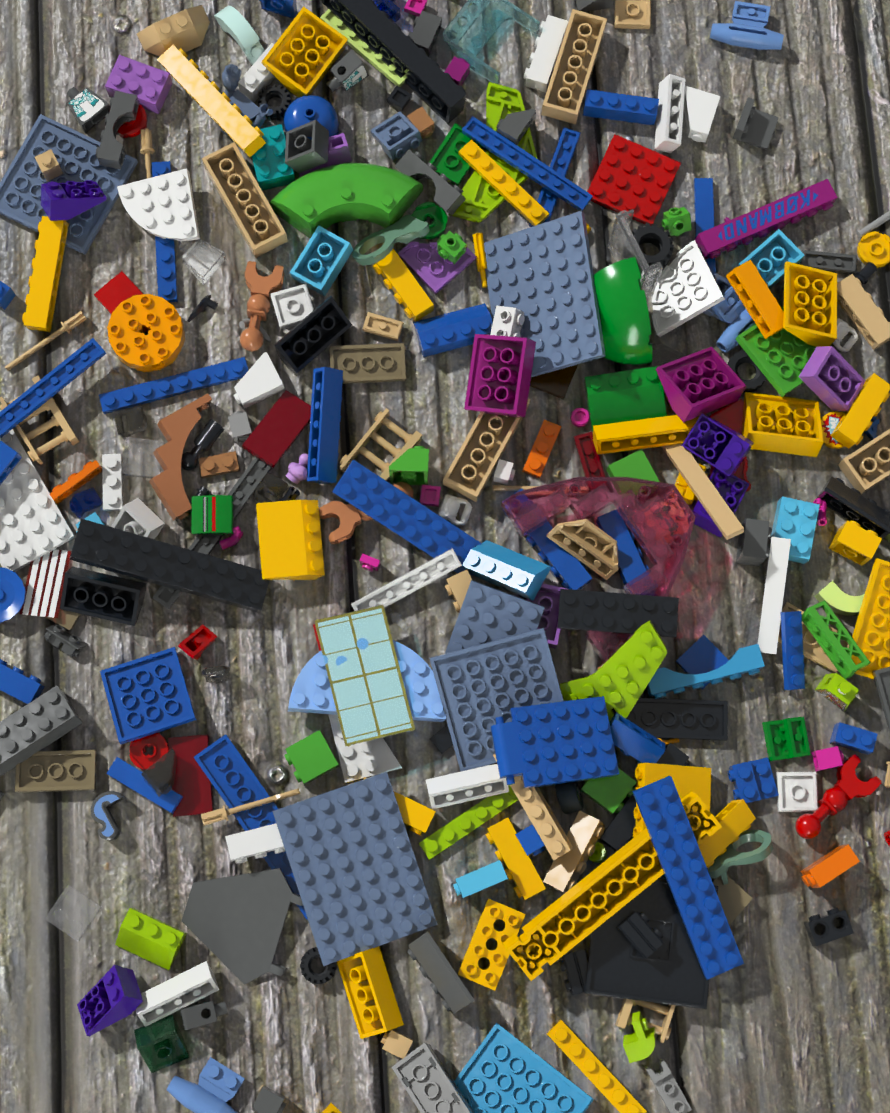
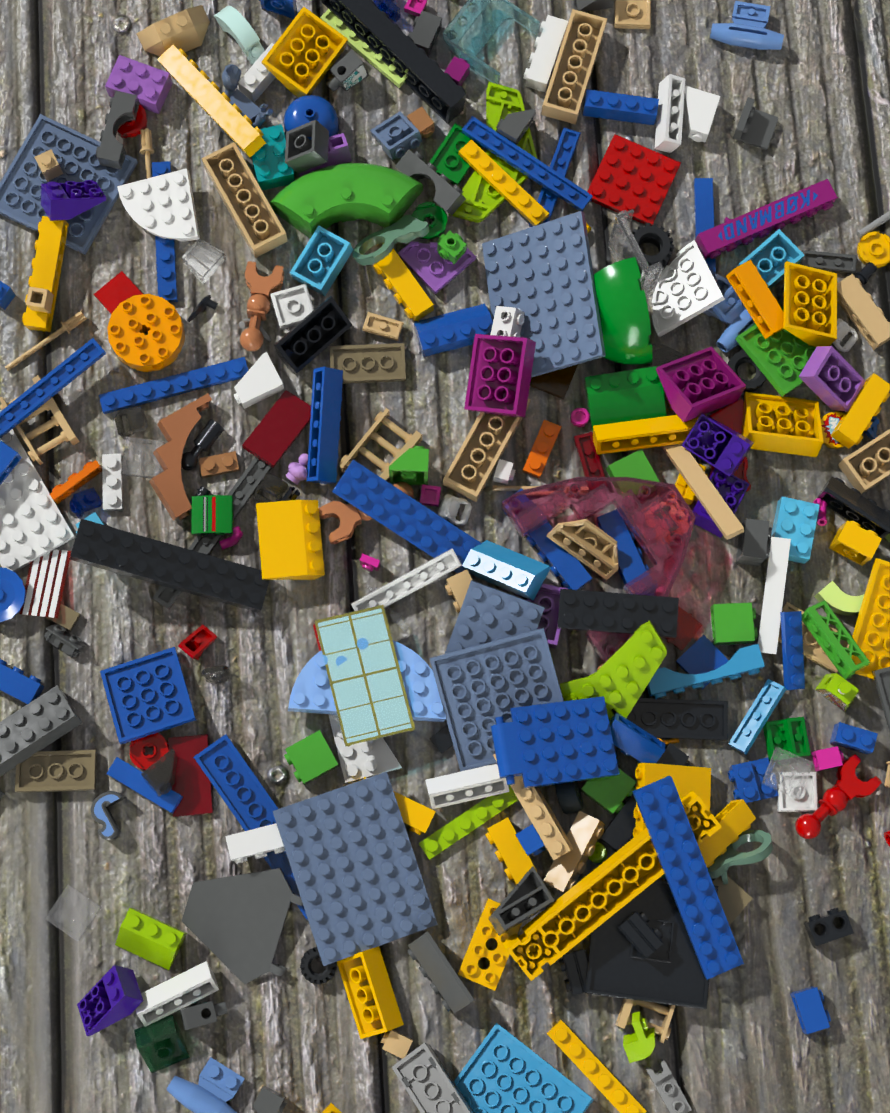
(39, 299): none -> tan brick
(87, 107): torso -> none
(102, 596): black slope -> none
(138, 519): white slope -> none
(222, 813): tan piece -> none
(239, 426): light grey brick -> none
(275, 92): black tyre -> none
(399, 98): black plate -> none
(480, 257): yellow axle -> none
(480, 879): medium azure brick -> none
(522, 902): none -> dark grey wedge
(677, 221): bright green brick -> none
(686, 629): none -> clear red piece
(733, 624): none -> bright green piece
(757, 716): none -> plate
(787, 772): none -> clear plate
(810, 1009): none -> blue brick
(829, 866): orange brick -> none

